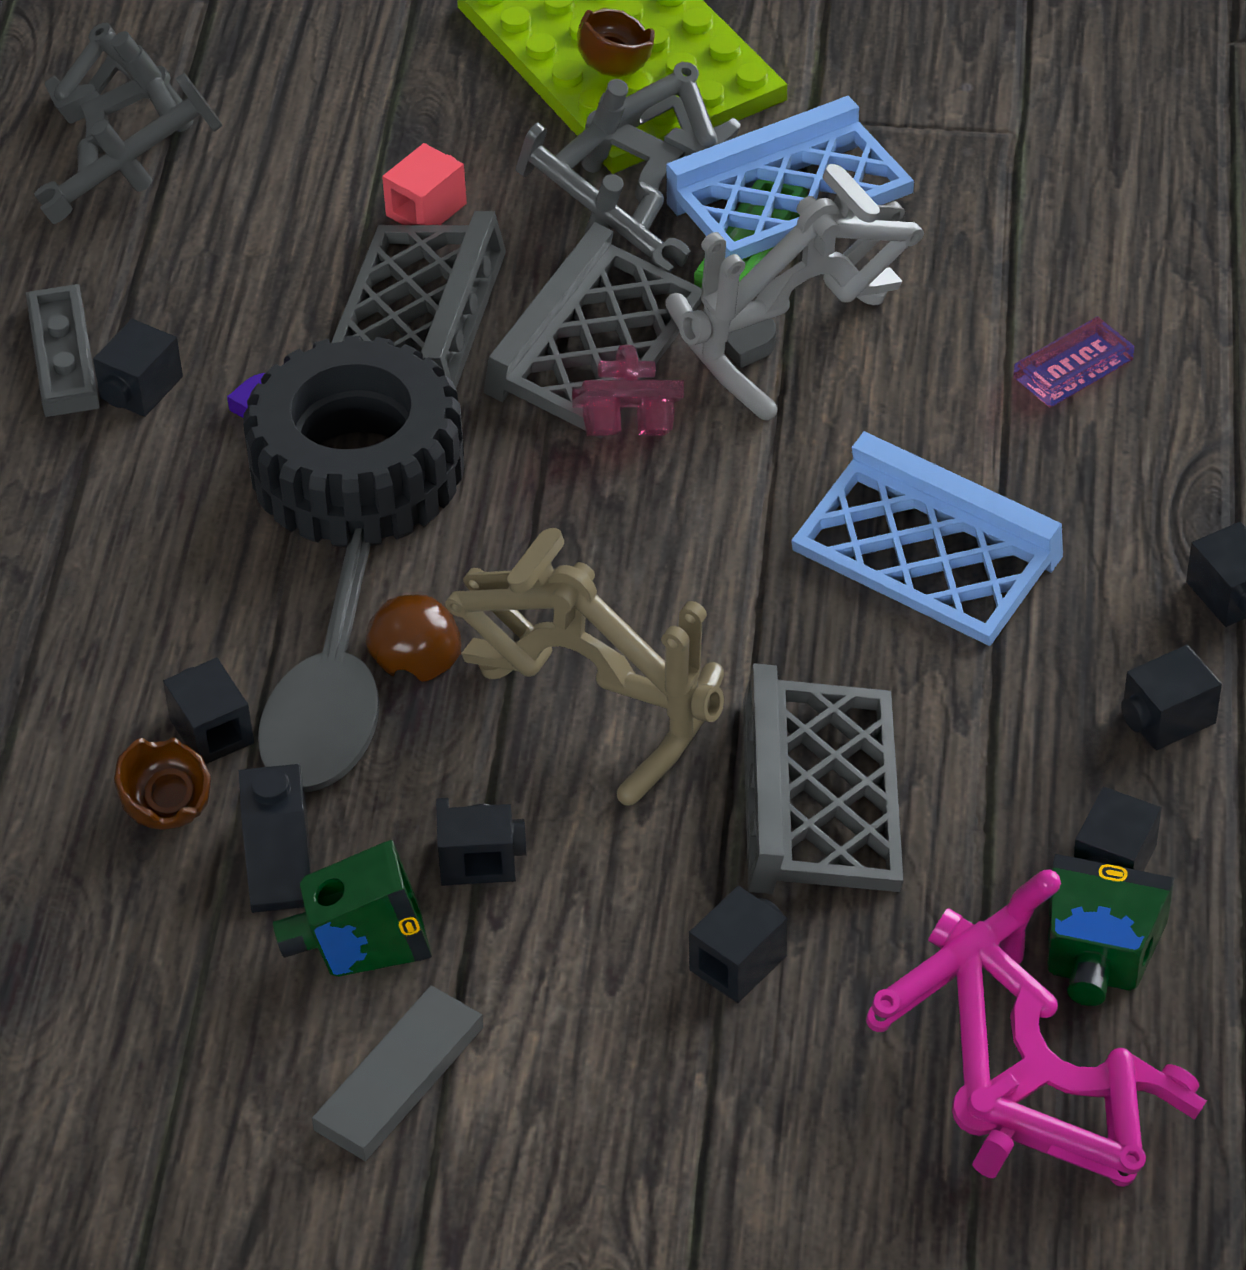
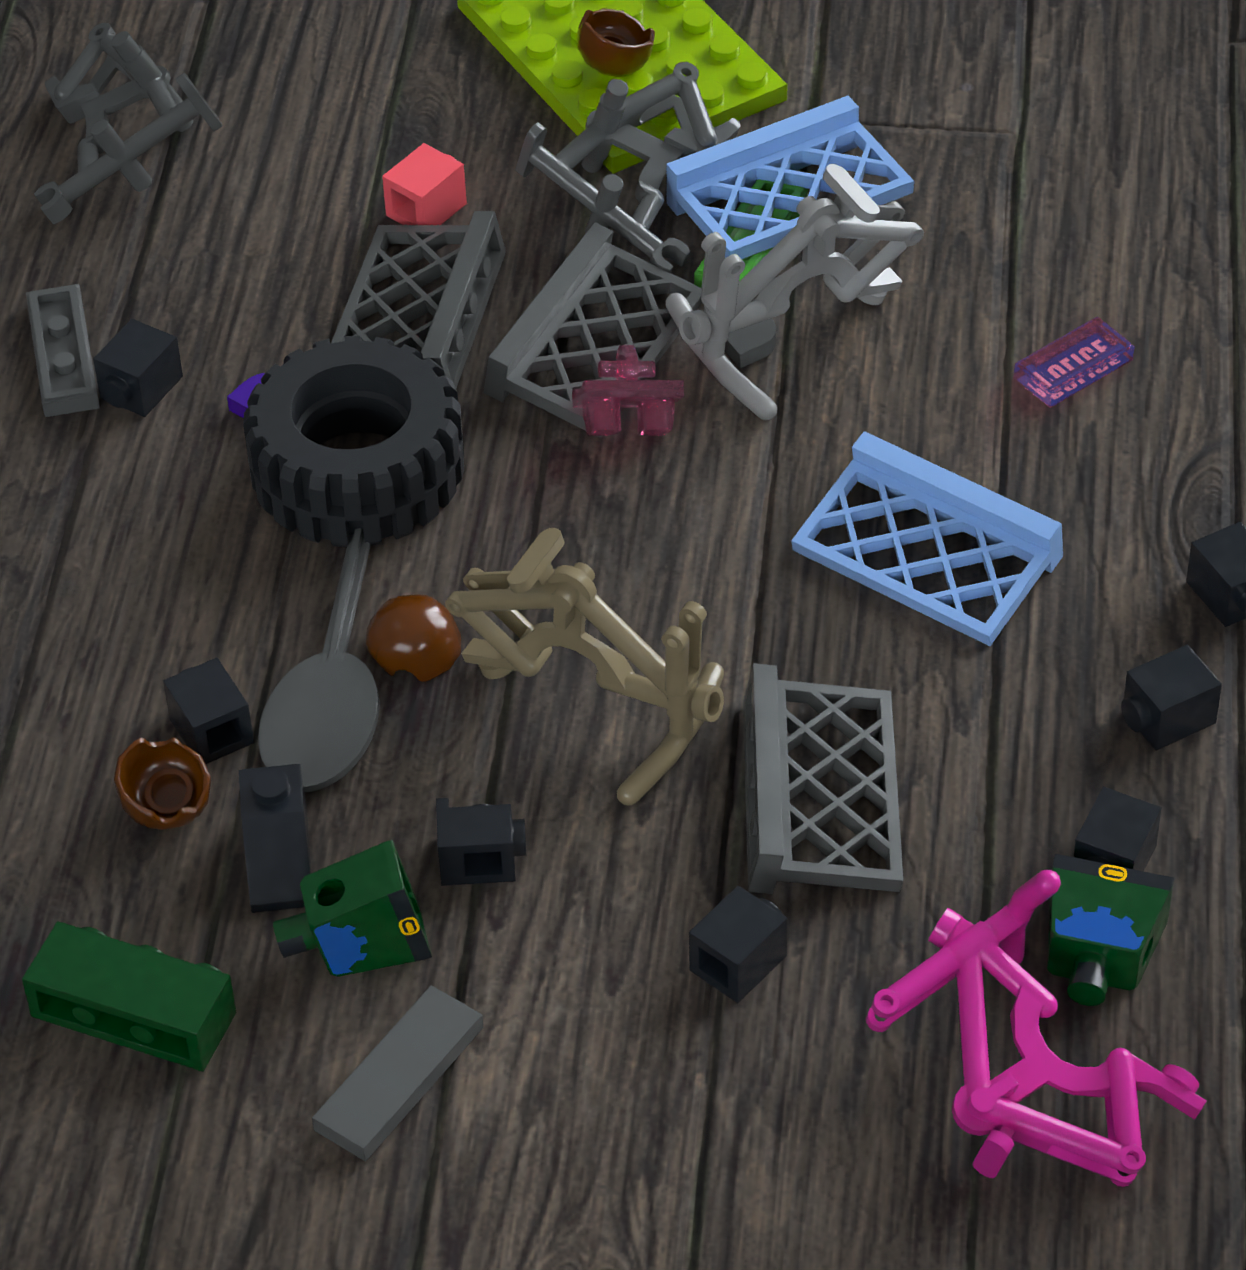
(130, 995): none -> dark green brick

